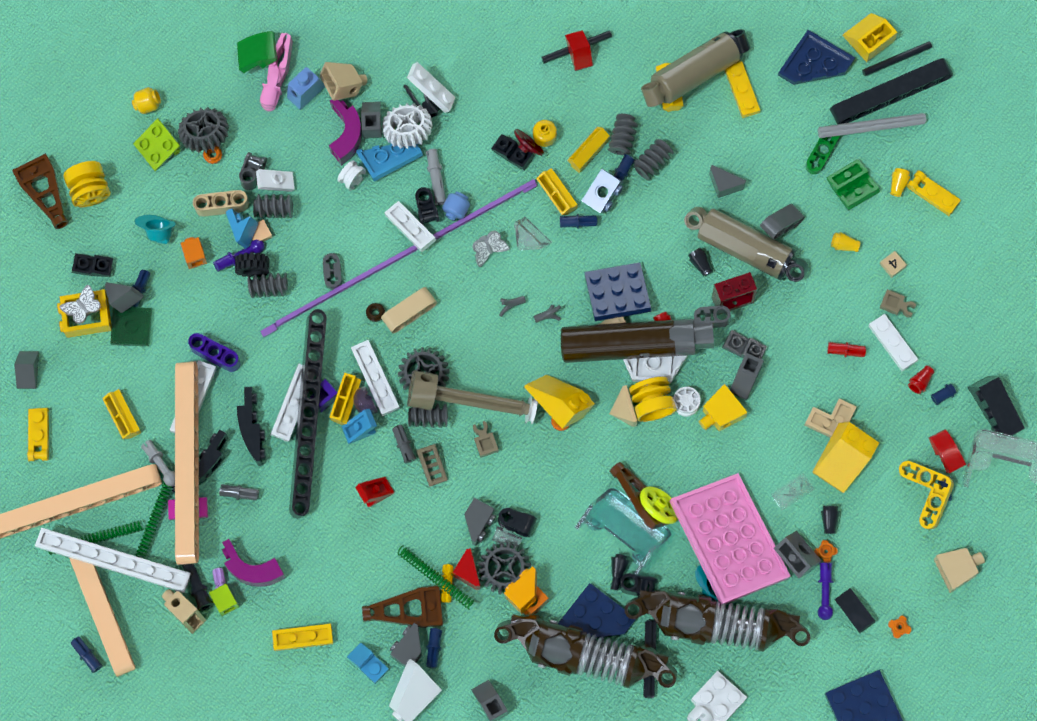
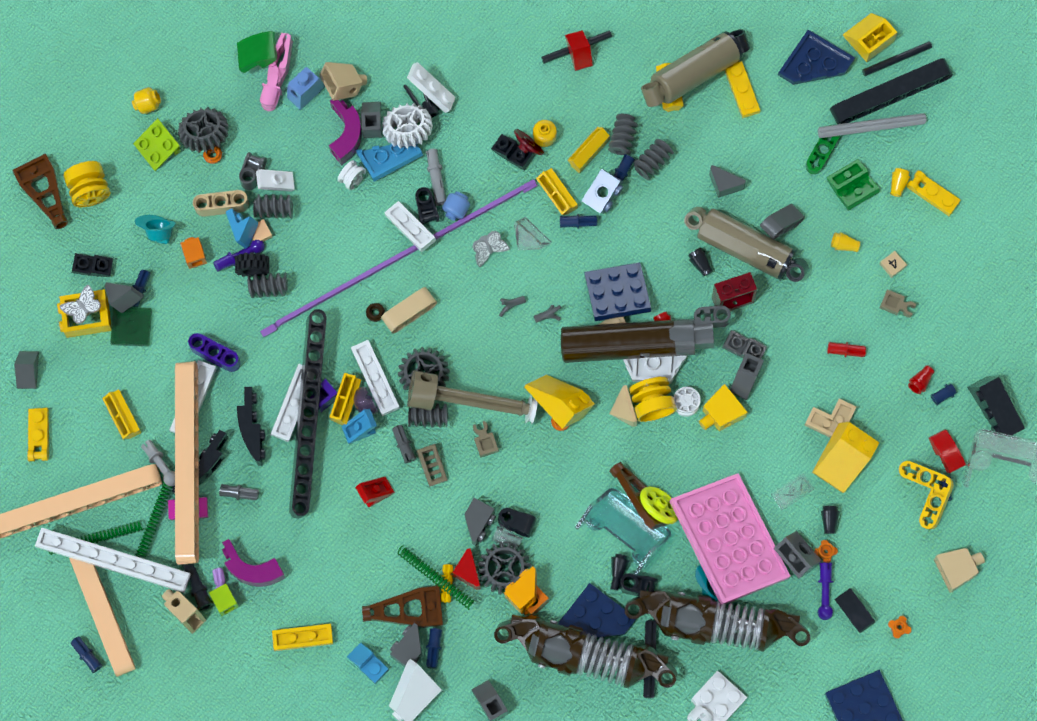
(336, 271): dark grey beam -> none
(893, 342): white plate -> none

